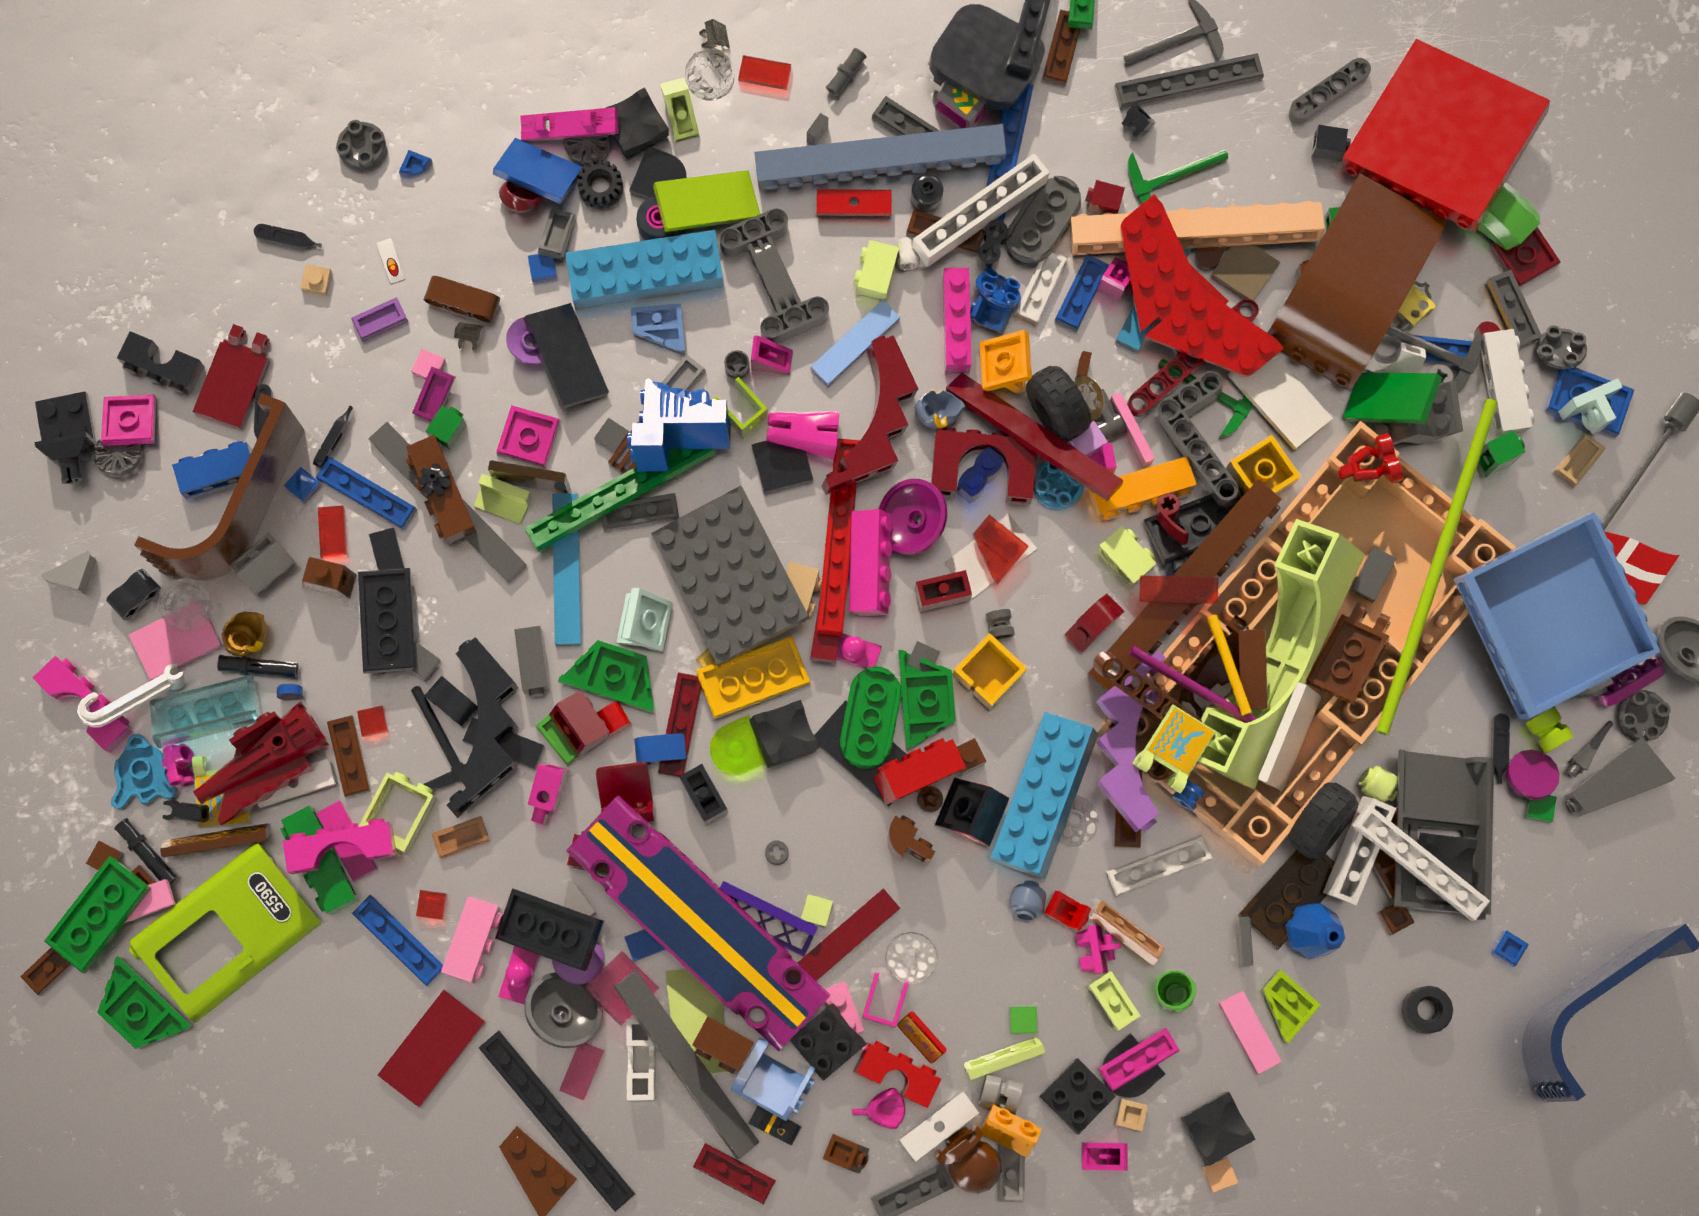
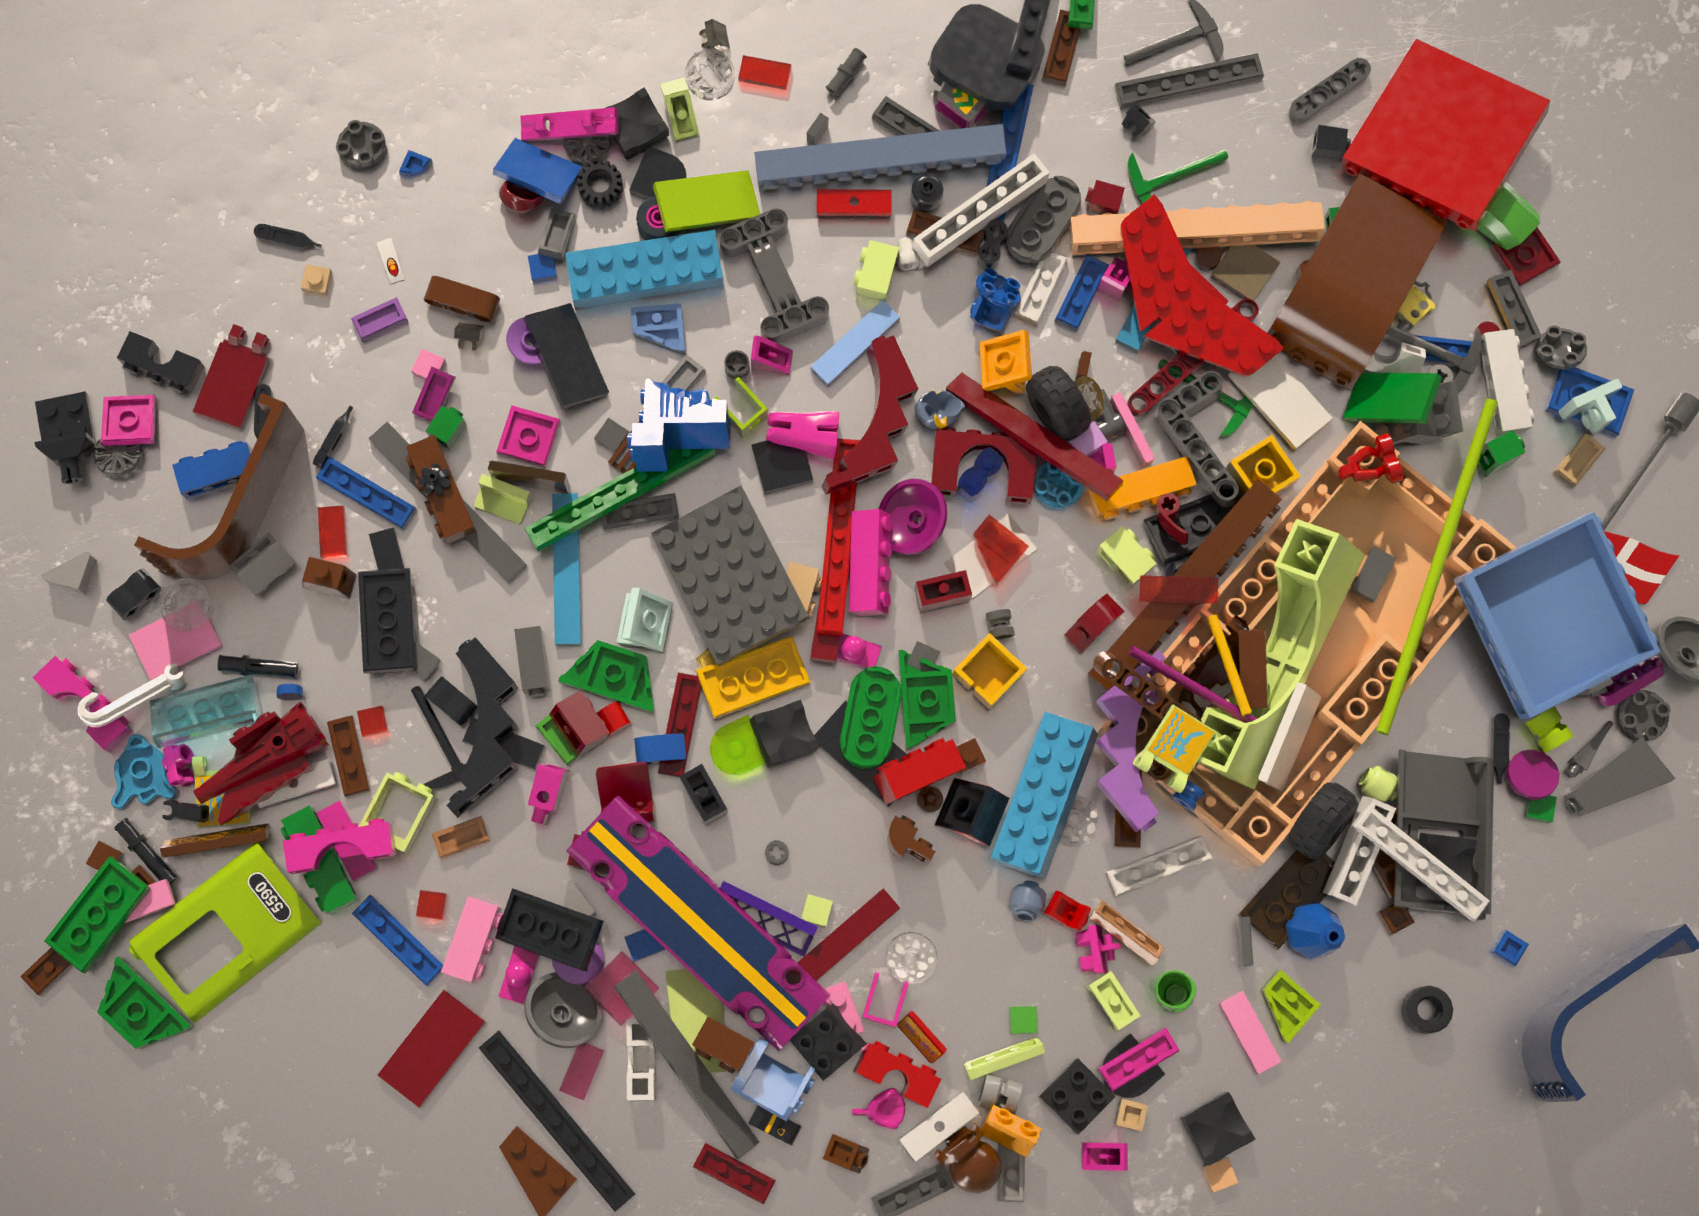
(244, 633): pearl gold hair -> none
(302, 484): blue tile -> none
(956, 320): dark pink brick -> none
(1350, 655): reddish brown tile -> none

